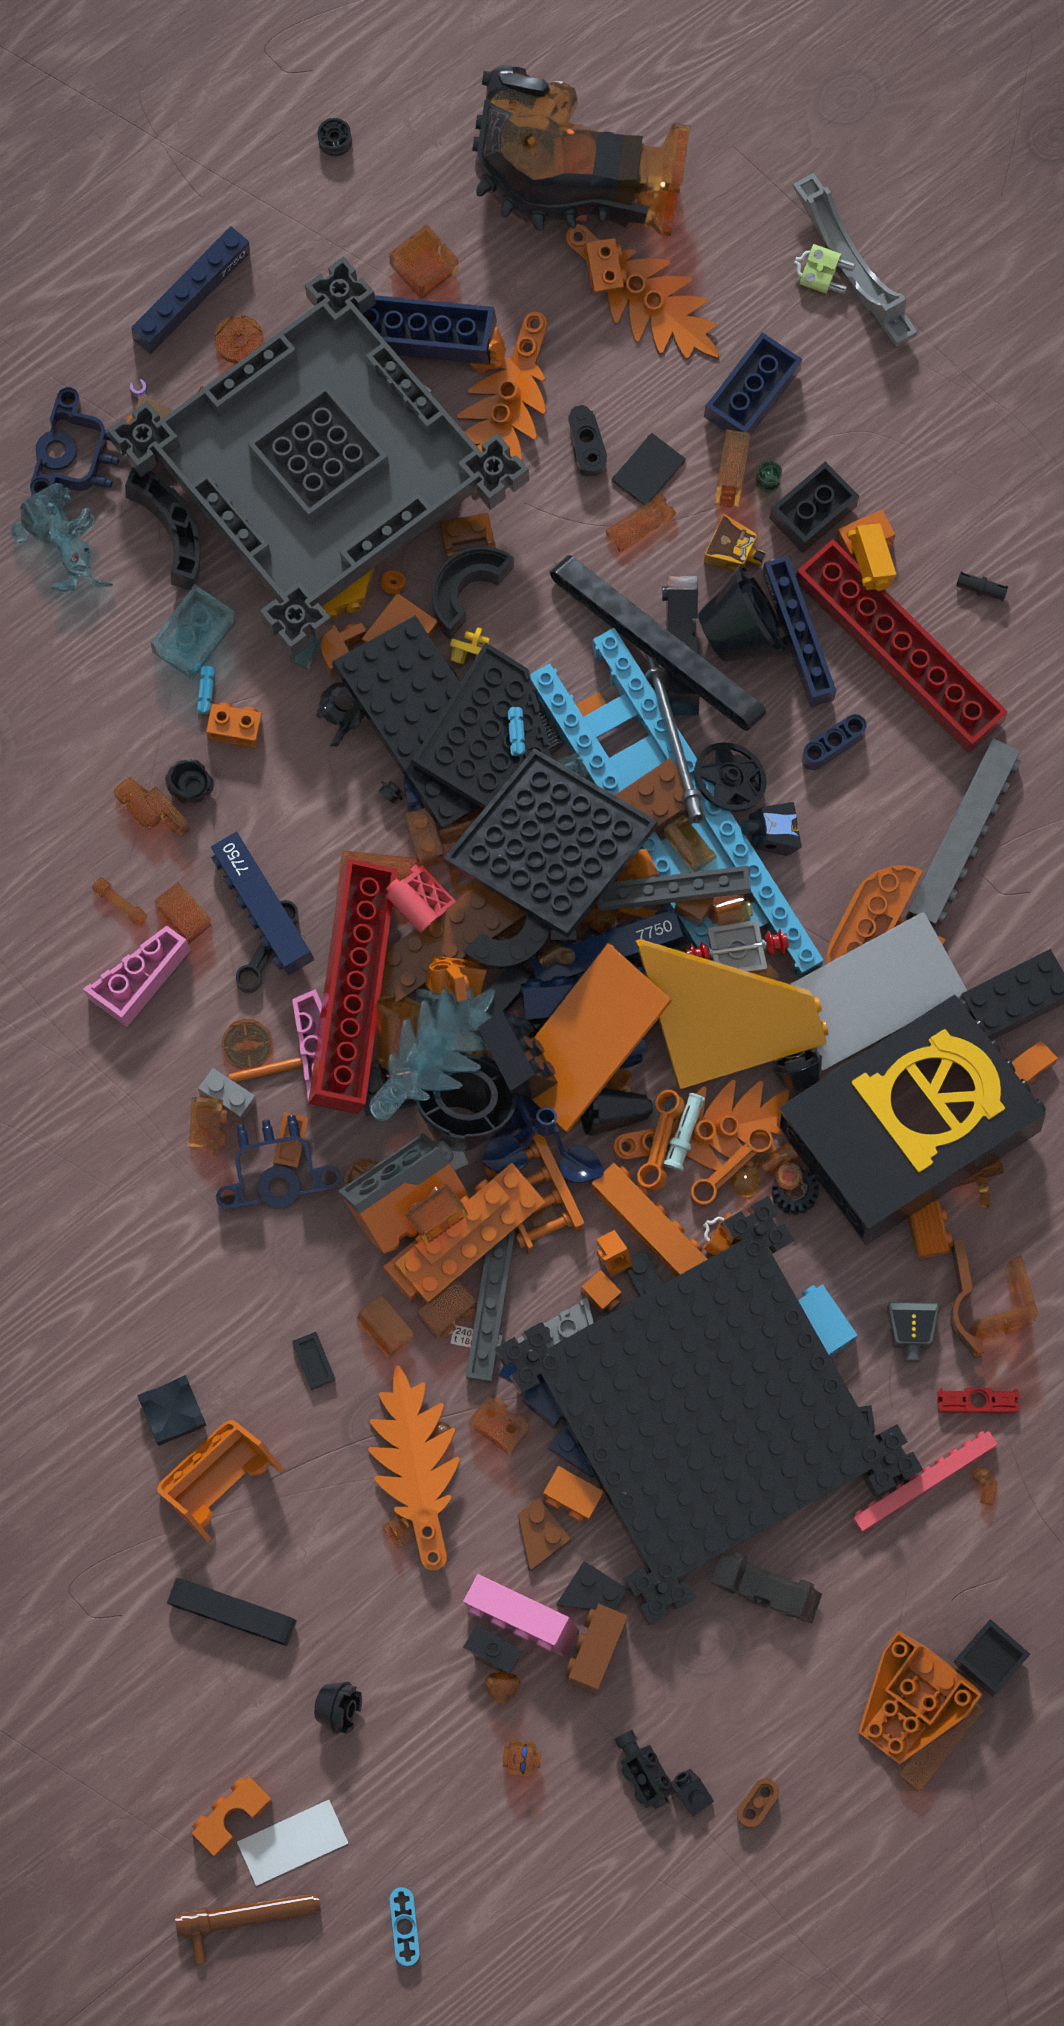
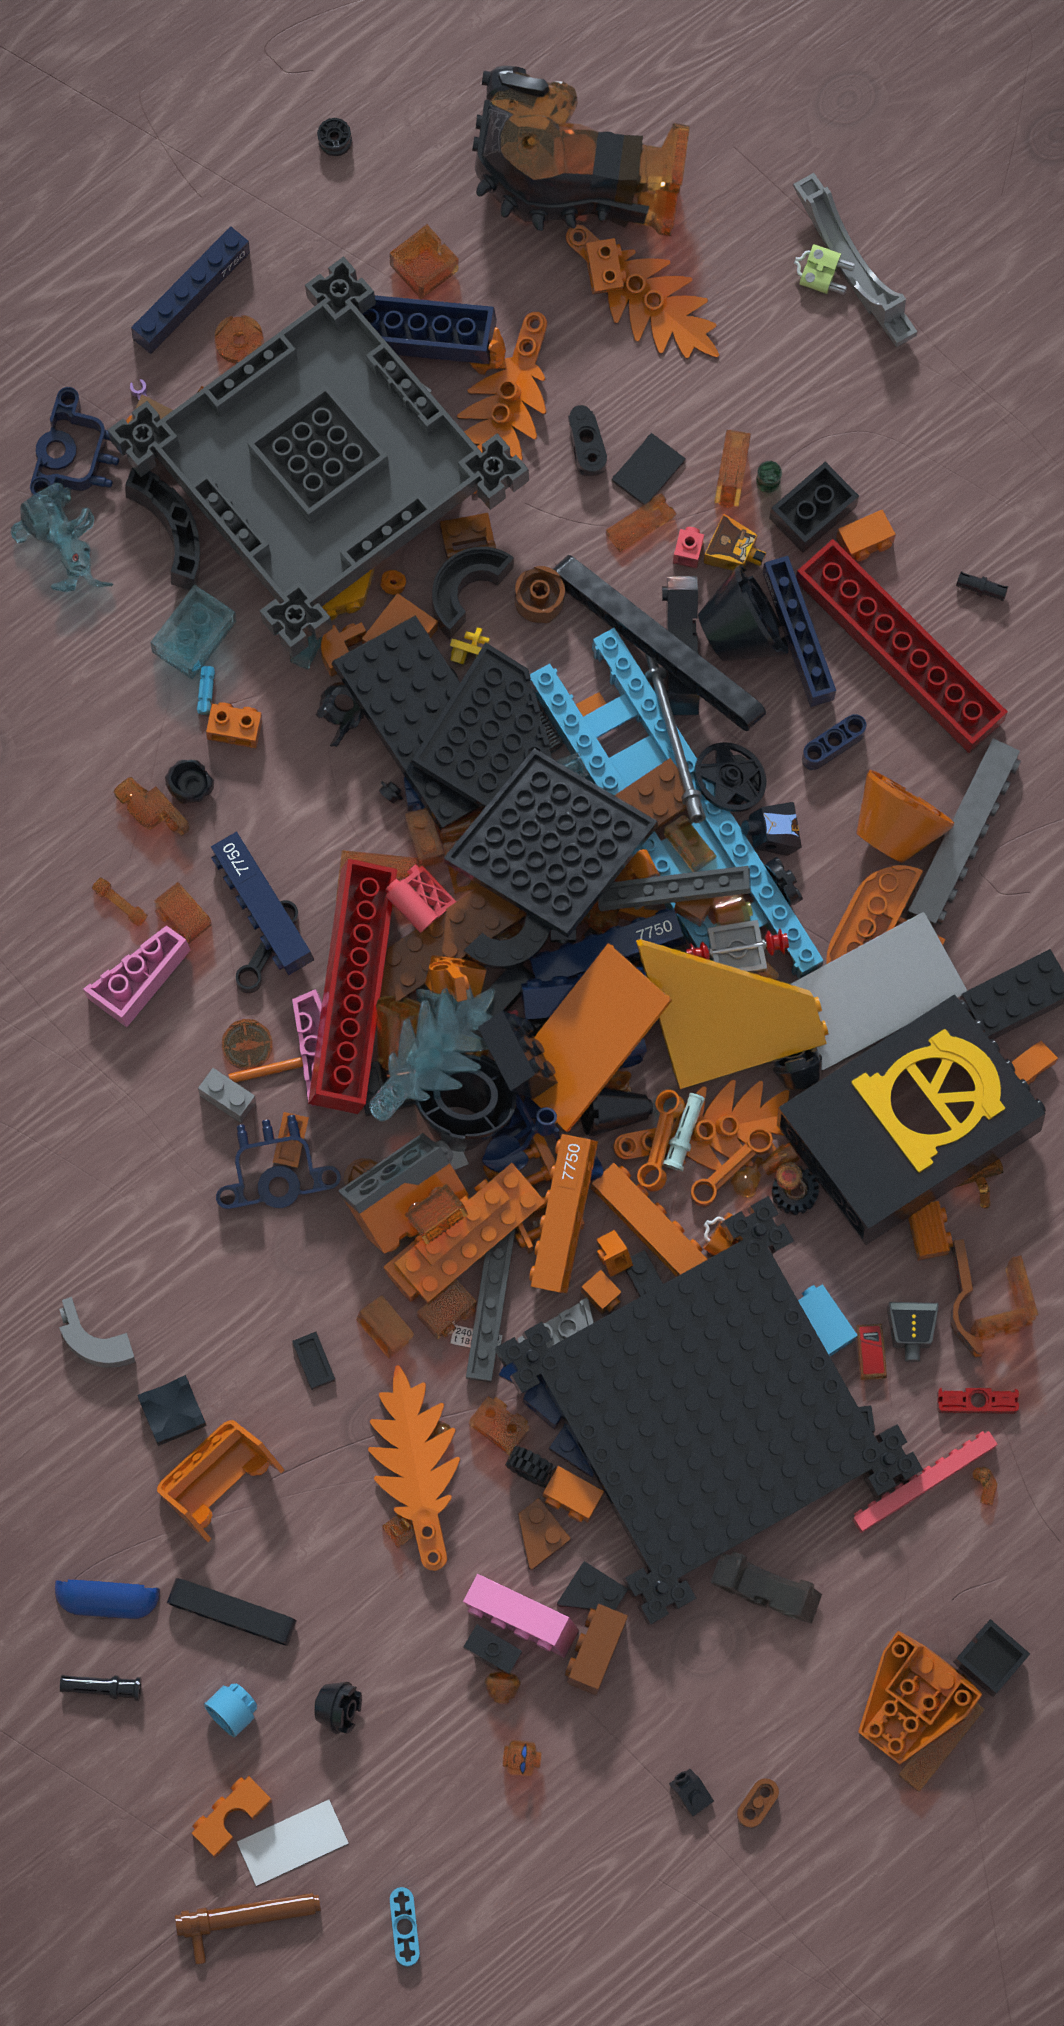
(96, 1351): none -> light grey arch
(106, 1598): none -> blue brick
(114, 1687): none -> black pin
(207, 1123): clear orange bracket -> none
(231, 1708): none -> medium azure piece
(516, 731): medium azure axle -> none
(530, 1466): none -> black tyre
(544, 607): none -> dark orange brick
(558, 954): clear orange arm -> none
(563, 1214): none -> orange brick
(644, 1771): black brick -> none
(685, 554): none -> coral brick
(753, 386): dark blue brick -> none
(784, 881): none -> black plate
(871, 1351): none -> slope
(872, 556): light orange brick -> none
(897, 819): none -> orange cone

